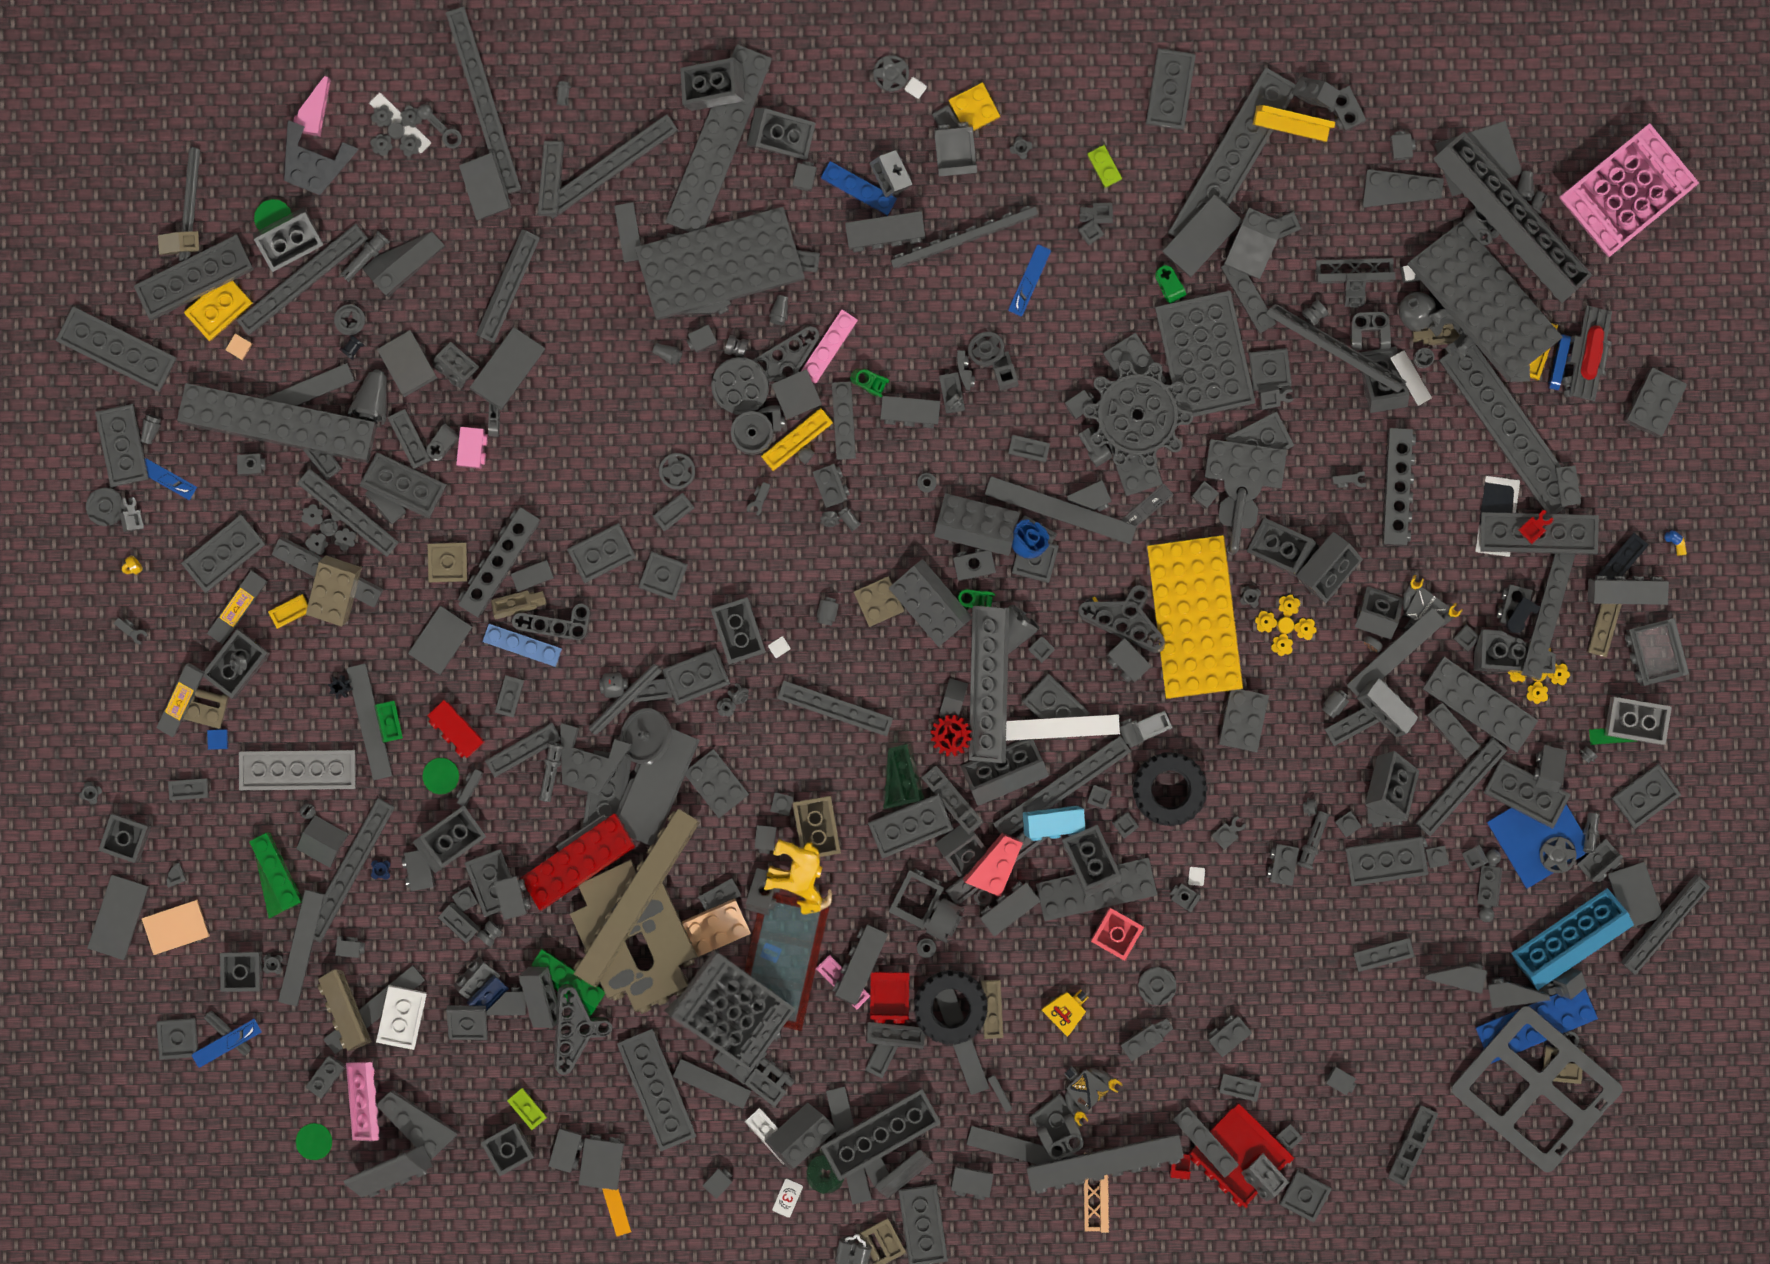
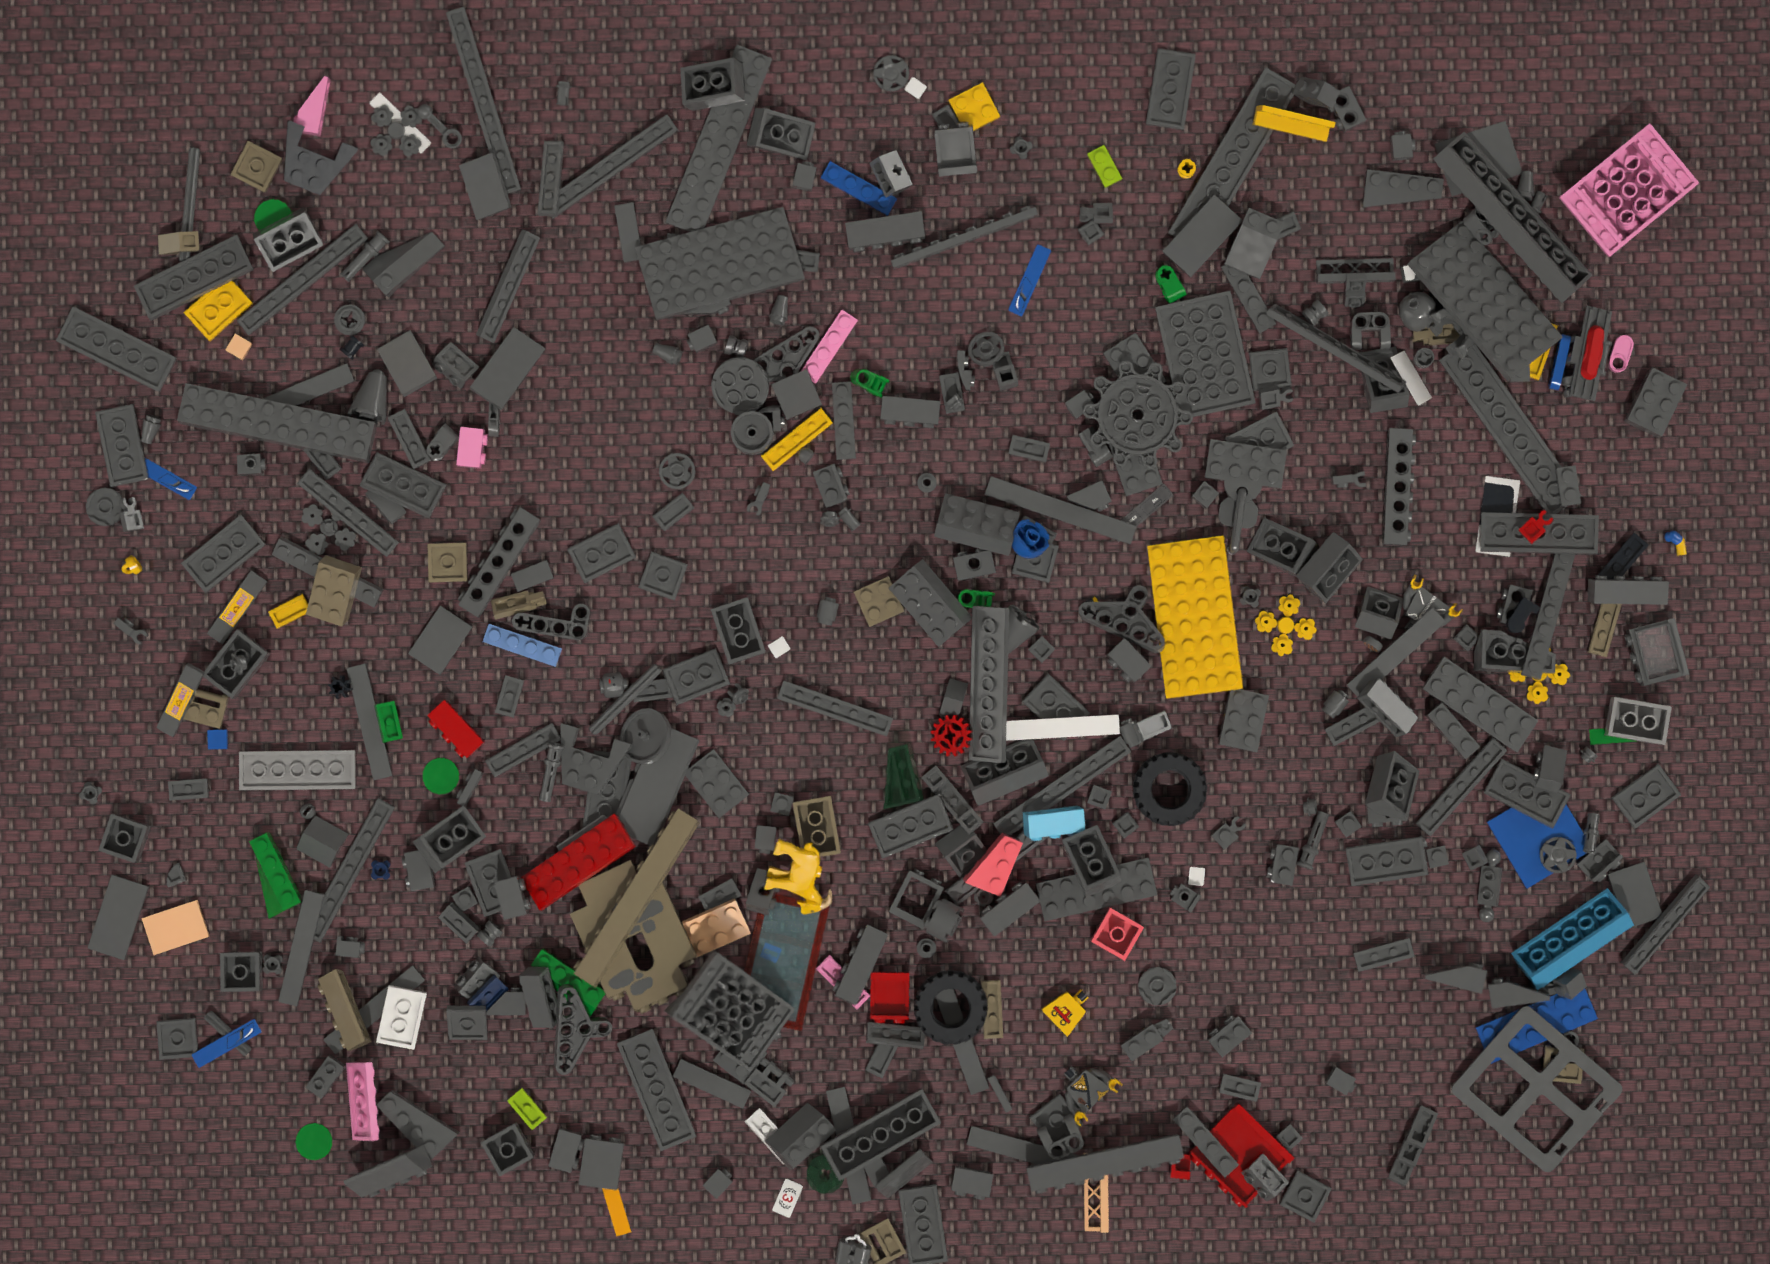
(256, 167): none -> dark tan plate
(1182, 173): none -> yellow bush
(1621, 349): none -> bright pink piece

